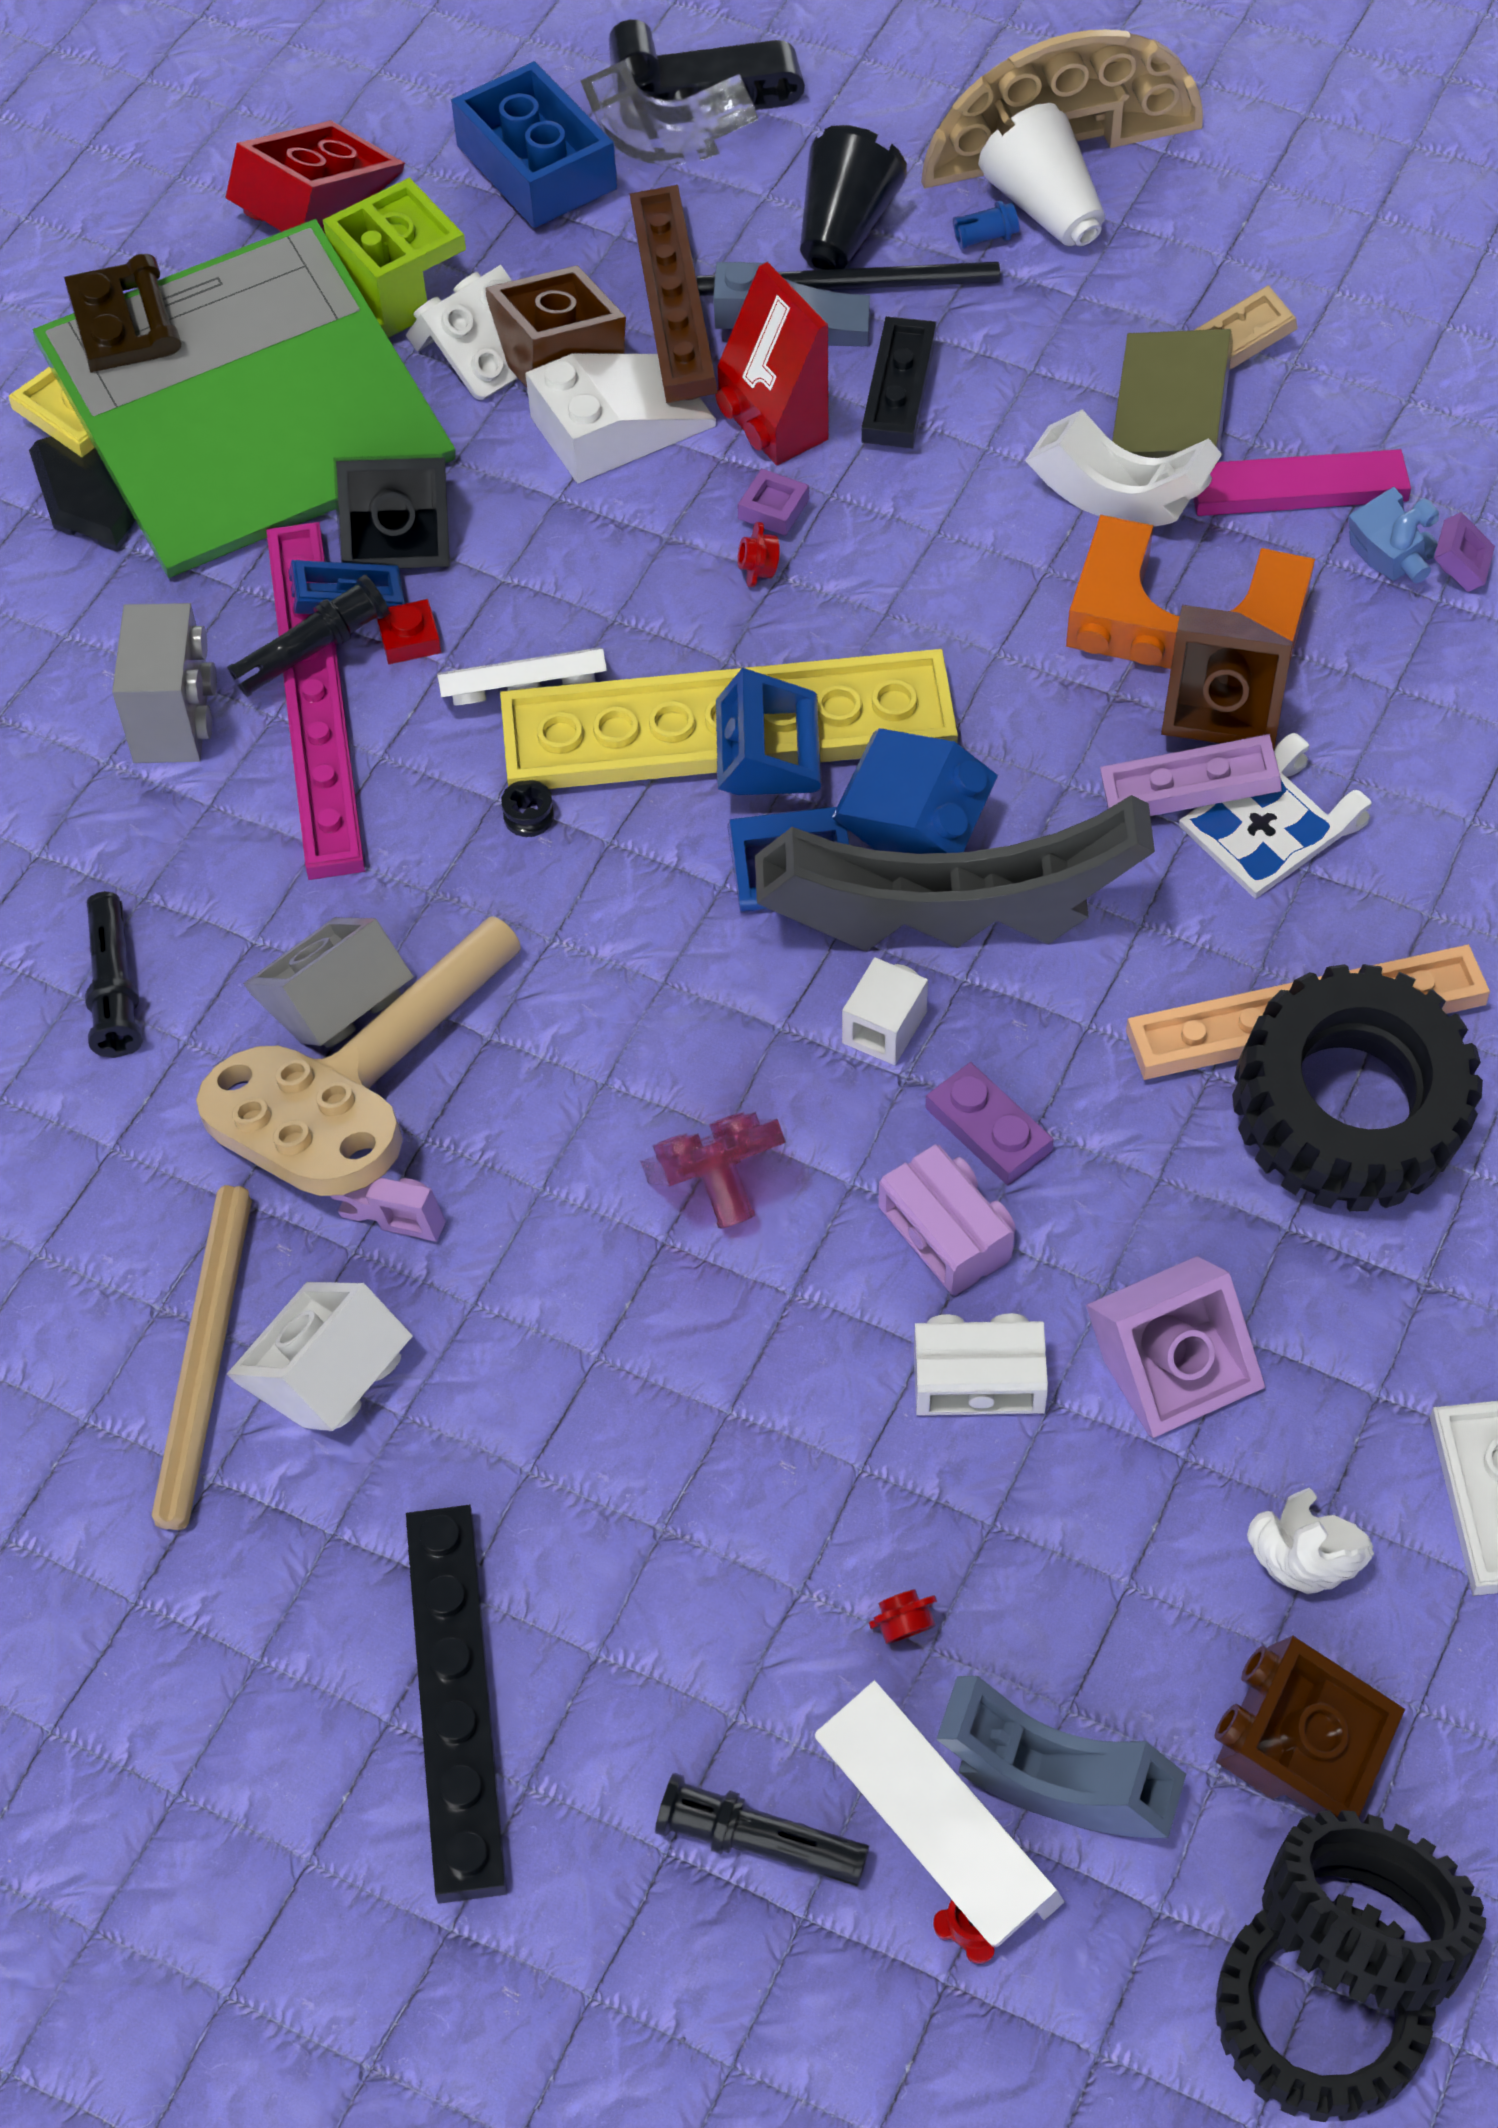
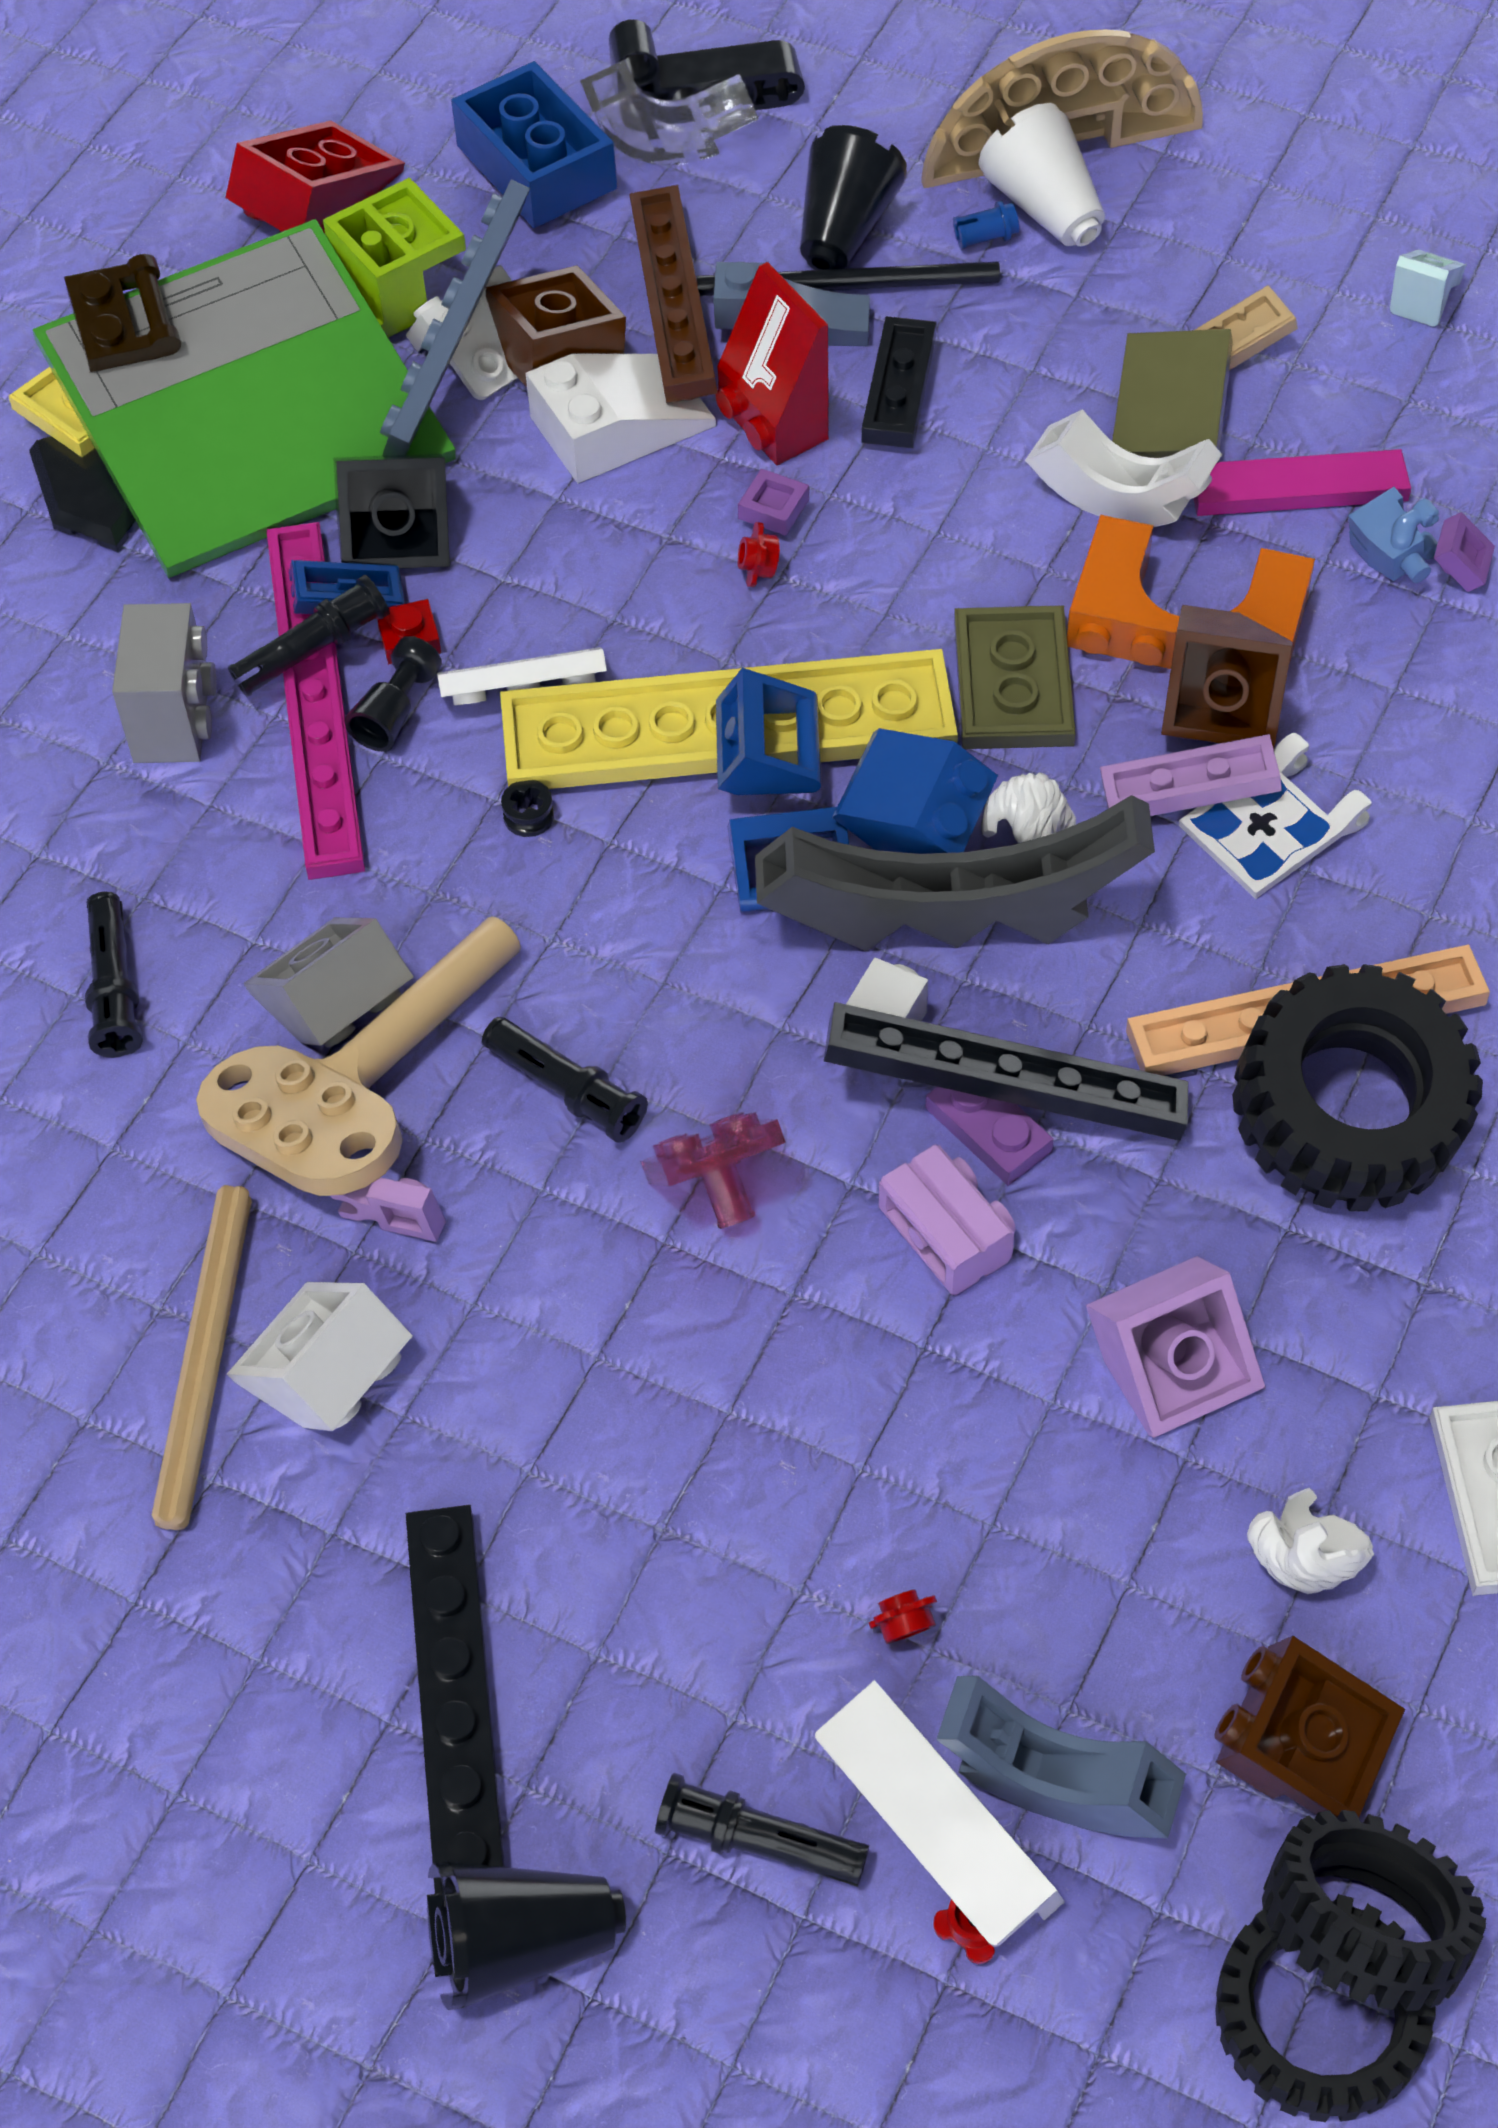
(384, 707): none -> black piece
(461, 300): none -> sand blue plate
(515, 1925): none -> black cone
(584, 1089): none -> black pin
(980, 1366): white brick -> none
(1007, 1071): none -> black plate
(1013, 677): none -> olive tile
(1031, 807): none -> white hair
(1423, 286): none -> light aqua slope

